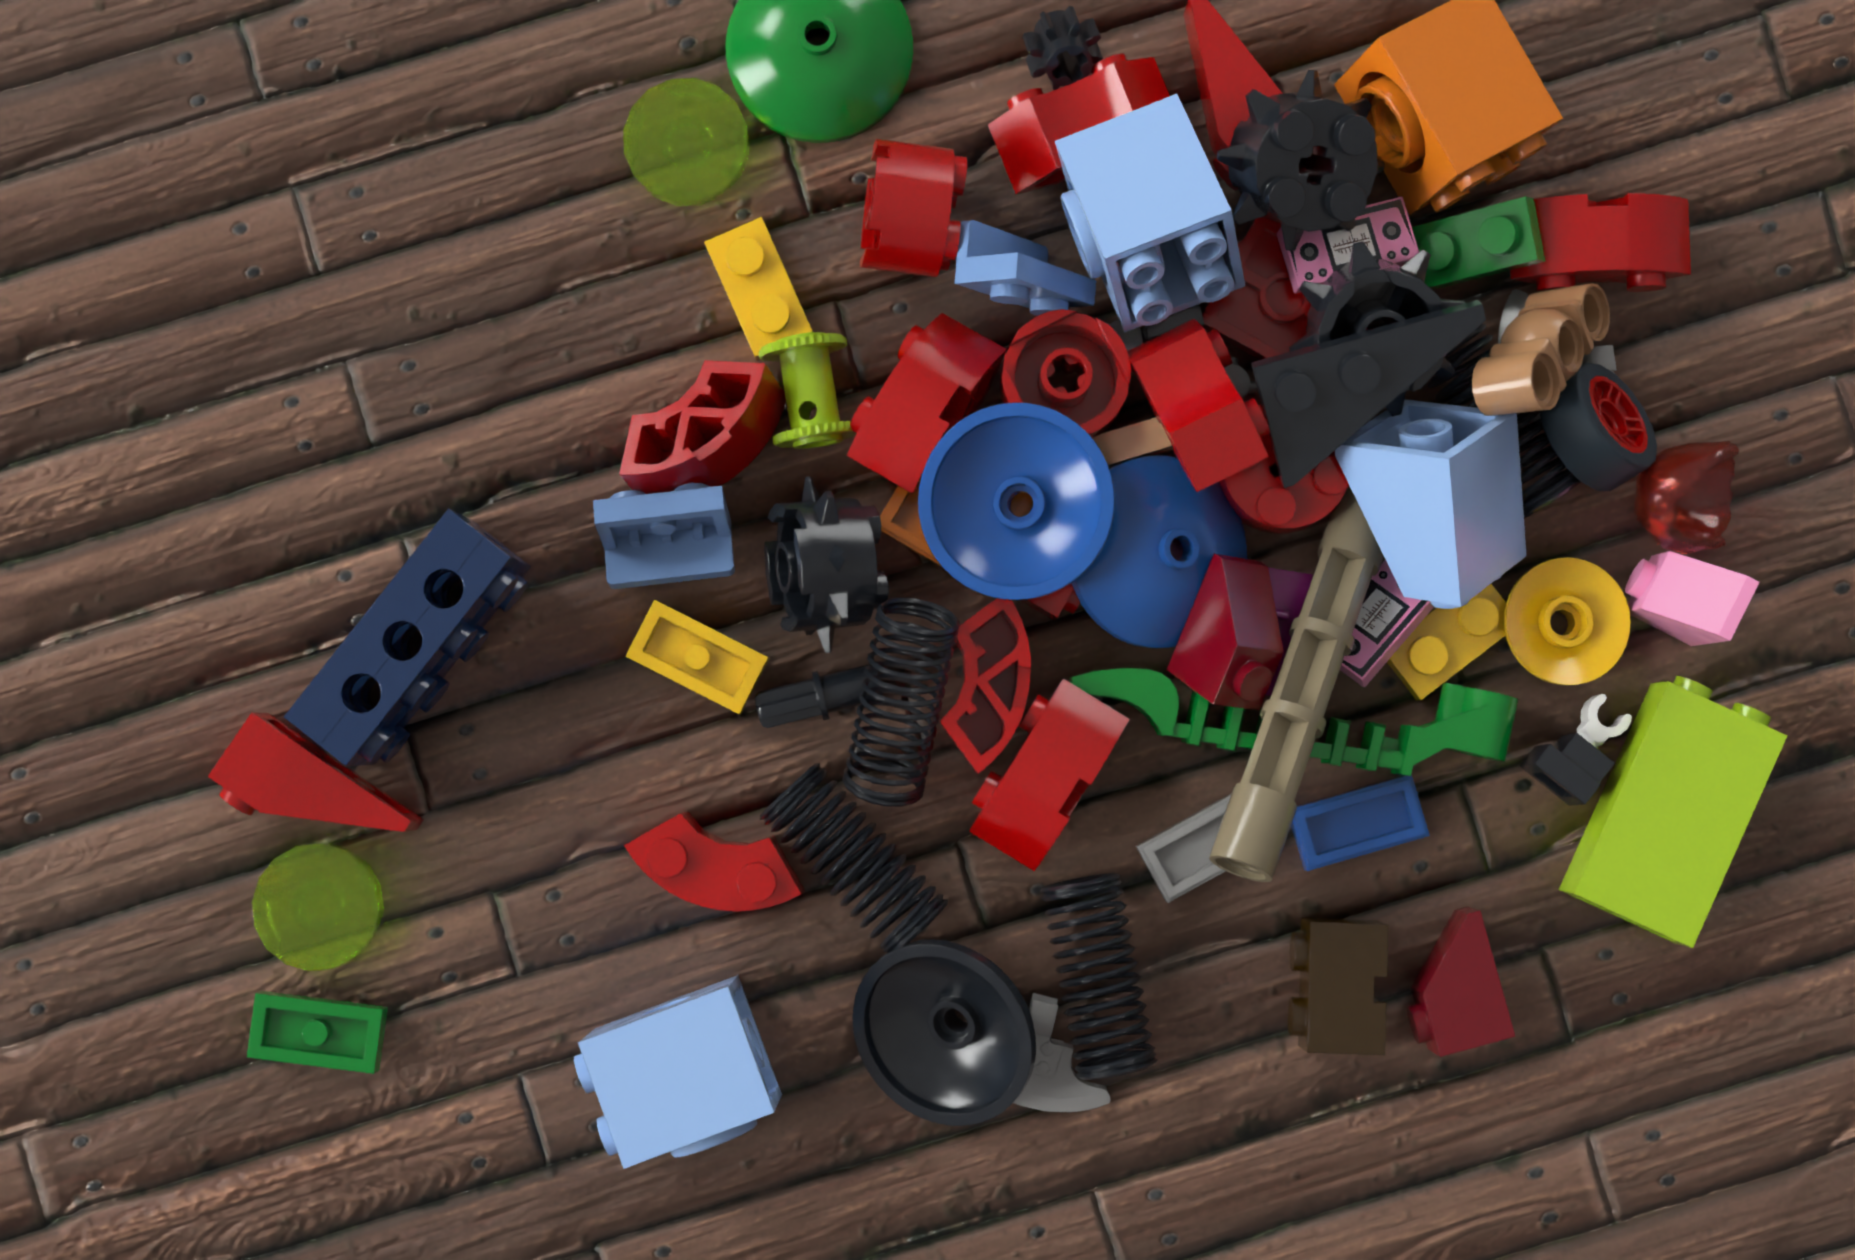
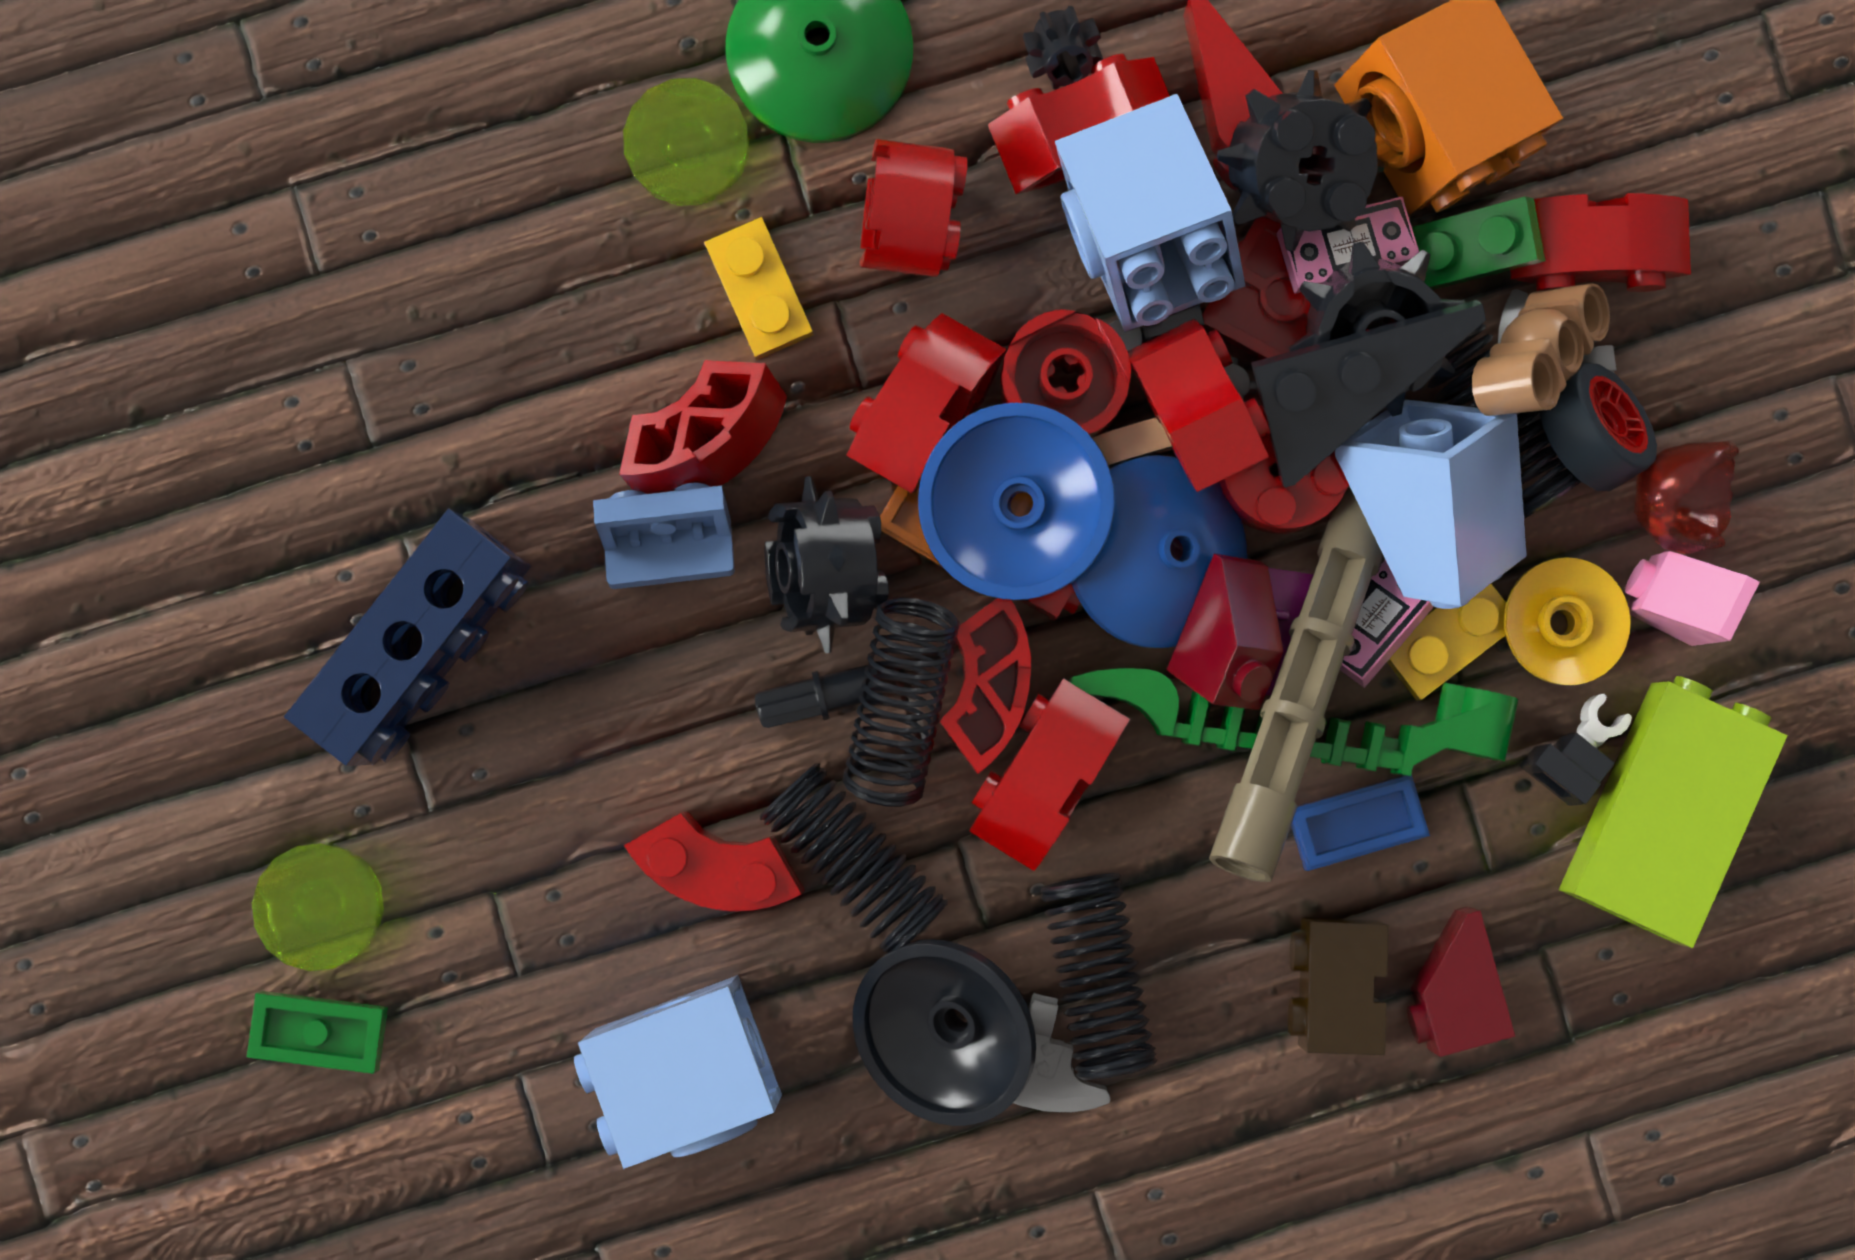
(289, 776): red slope -> none
(697, 657): yellow plate -> none
(808, 385): lime hose -> none
(1017, 271): medium blue bracket -> none
(1181, 853): light grey tile -> none

